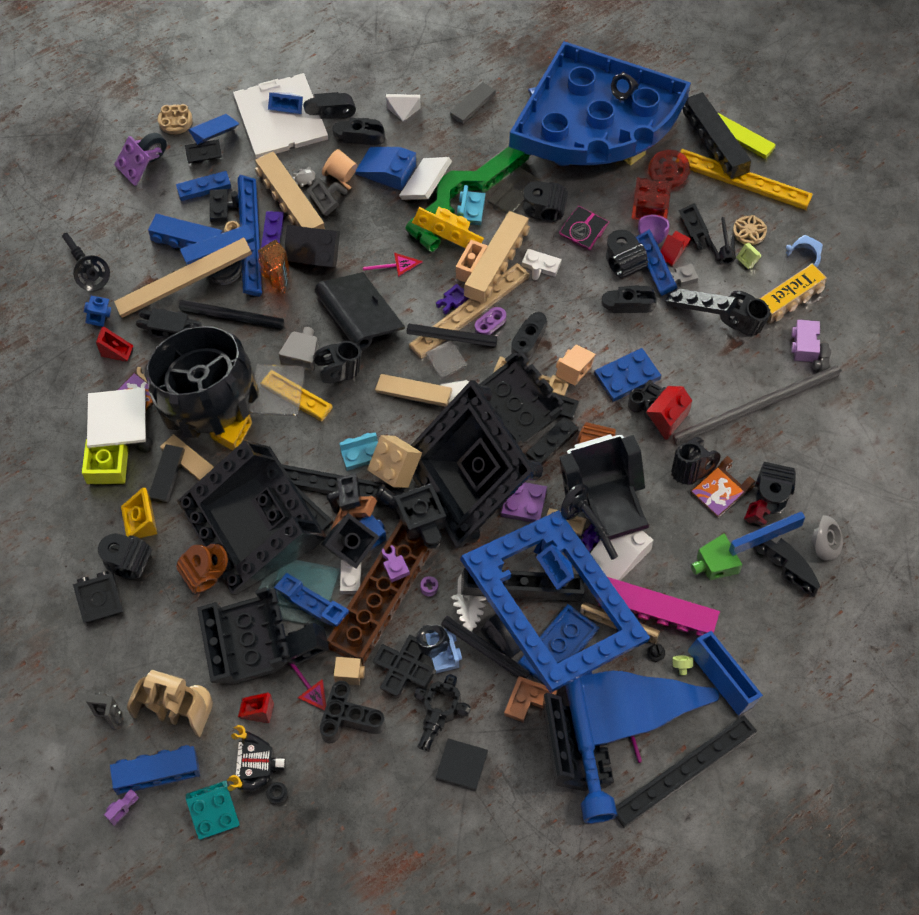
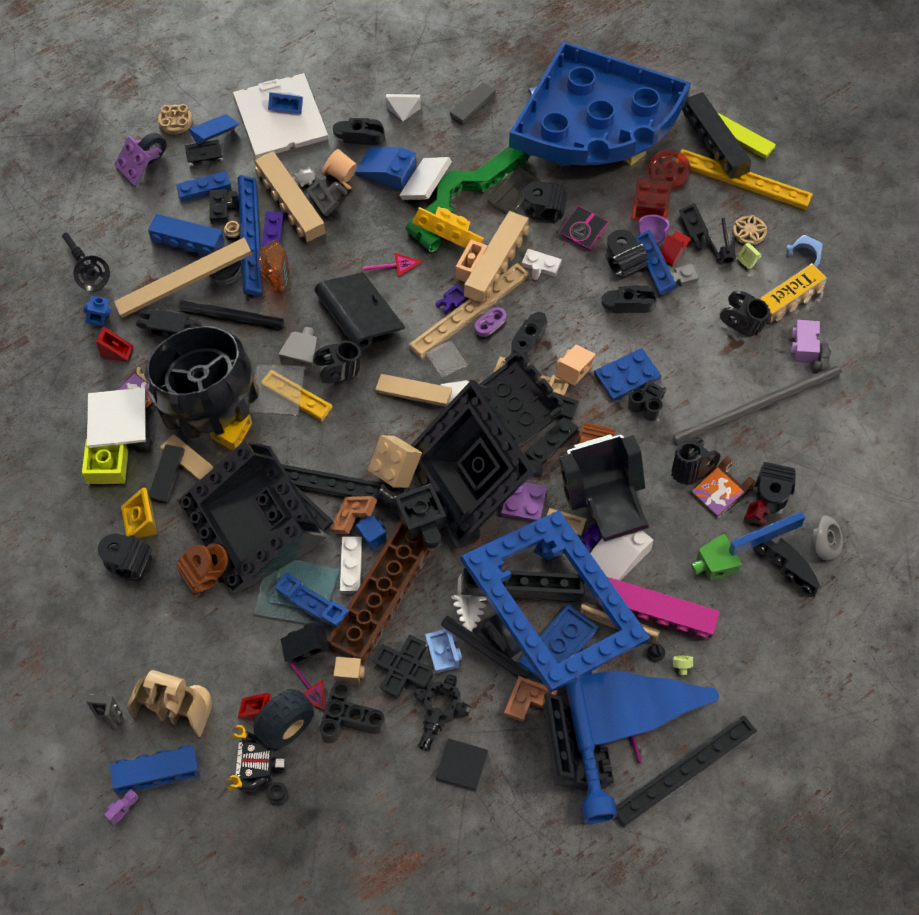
(97, 597): black plate -> none
(203, 248): blue tile -> none
(212, 810): teal bracket -> none
(244, 638): black slope -> none
(283, 719): none -> black wheel
(312, 245): black slope -> none
(330, 105): black piece -> none
(347, 493): black plate -> none
(350, 540): black slope -> none
(358, 451): medium azure bracket -> none
(395, 566): medium lavender plate -> none
(424, 590): medium lavender bush -> none
(433, 650): black piece -> none
(452, 335): black axle -> none
(471, 206): medium azure bracket -> none
(556, 566): blue slope -> none
(579, 504): black dish -> none
(633, 85): black piece -> none
(670, 409): red slope -> none
(701, 301): black plate -> none
(724, 673): blue brick -> none

